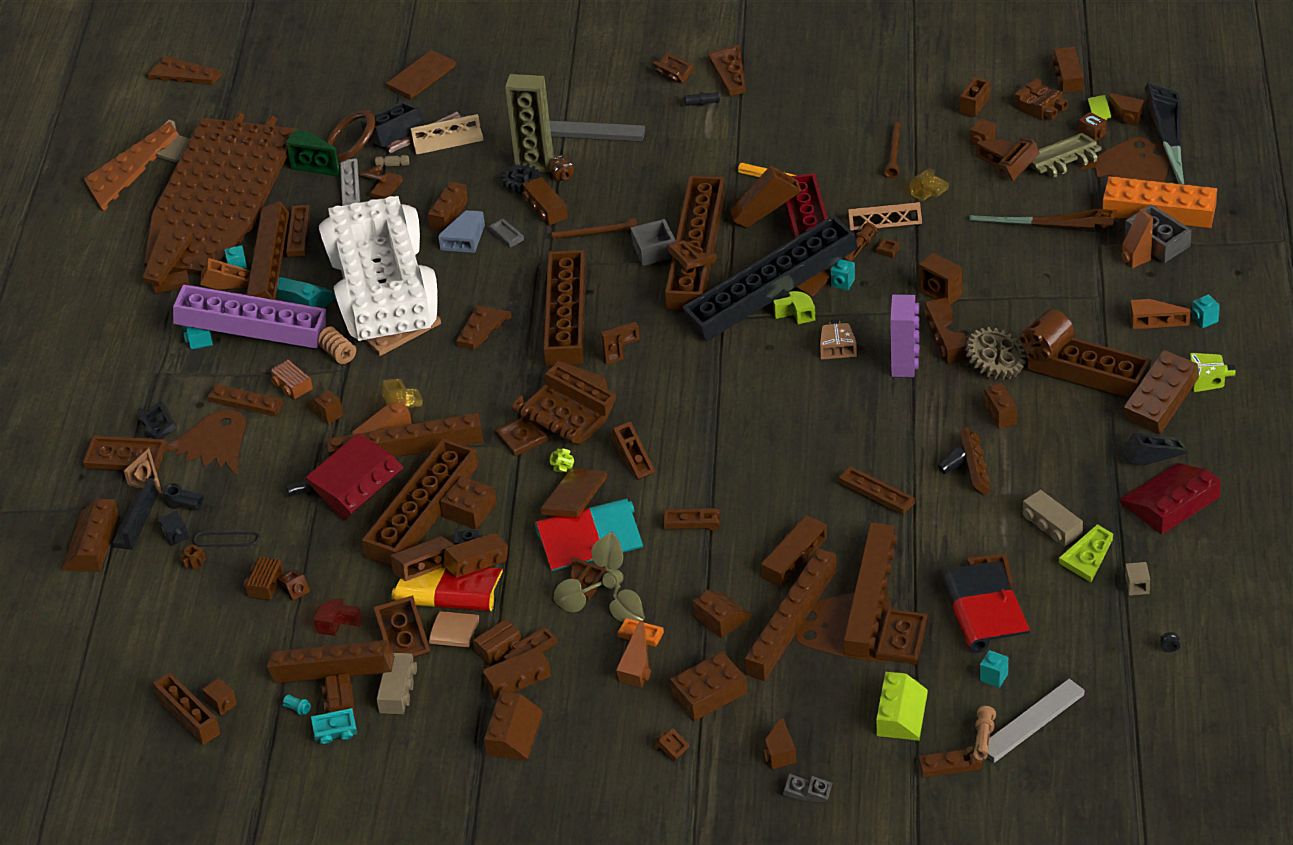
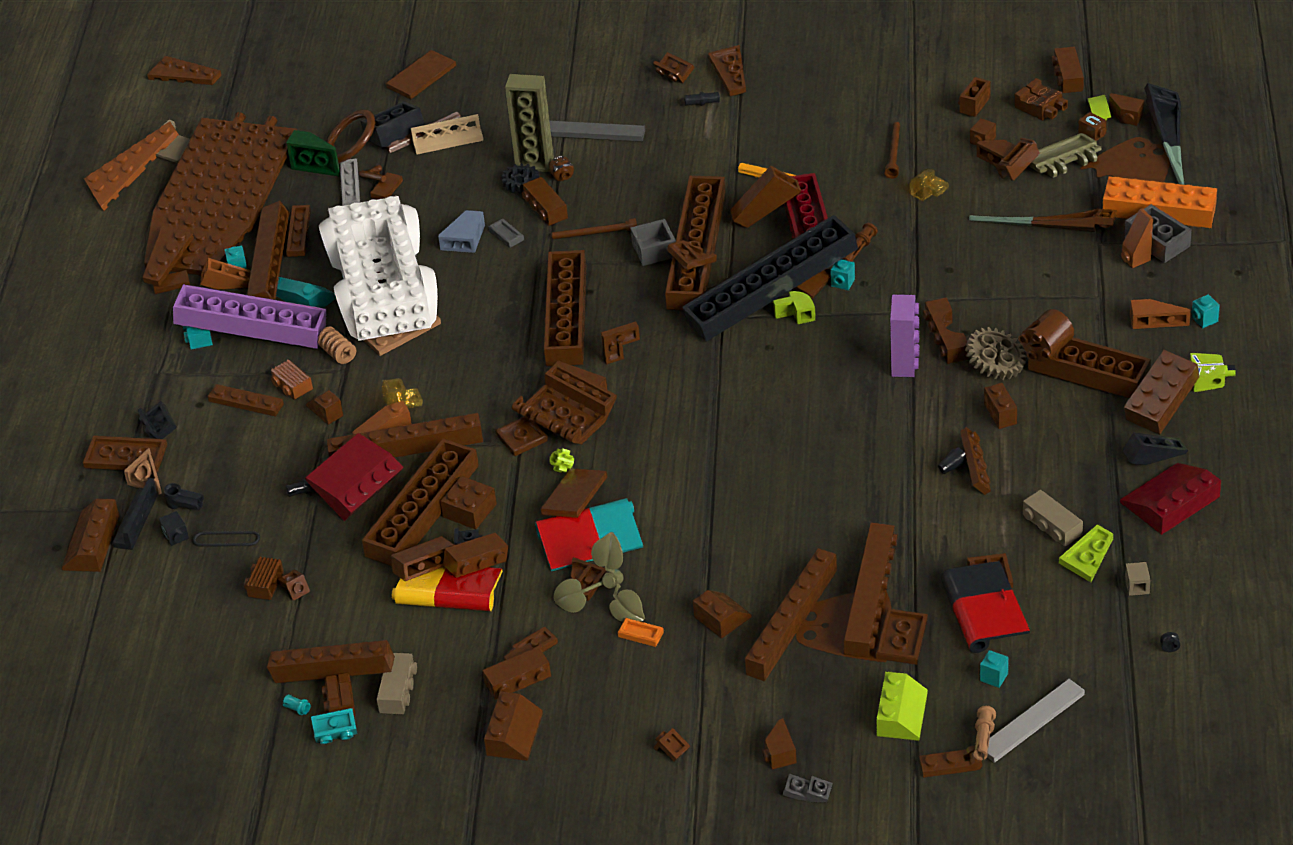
(186, 708): reddish brown brick -> none
(193, 557): reddish brown gear -> none
(213, 439): reddish brown piece -> none
(219, 696): reddish brown brick -> none
(334, 613): clear red brick -> none
(392, 160): dark tan axle -> none
(402, 627): reddish brown slope -> none
(448, 206): reddish brown brick -> none
(454, 629): medium nougat slope -> none
(480, 325): reddish brown wing -> none
(496, 642): reddish brown brick -> none
(632, 450): reddish brown slope -> none
(635, 662): dark orange slope -> none
(692, 518): reddish brown plate -> none
(708, 686): reddish brown brick -> none
(794, 551): reddish brown brick -> none
(837, 341): medium nougat torso -> none
(877, 490): reddish brown plate -> none
(883, 211): medium nougat fence -> none
(888, 248): reddish brown tile -> none
(940, 278): reddish brown brick -> none

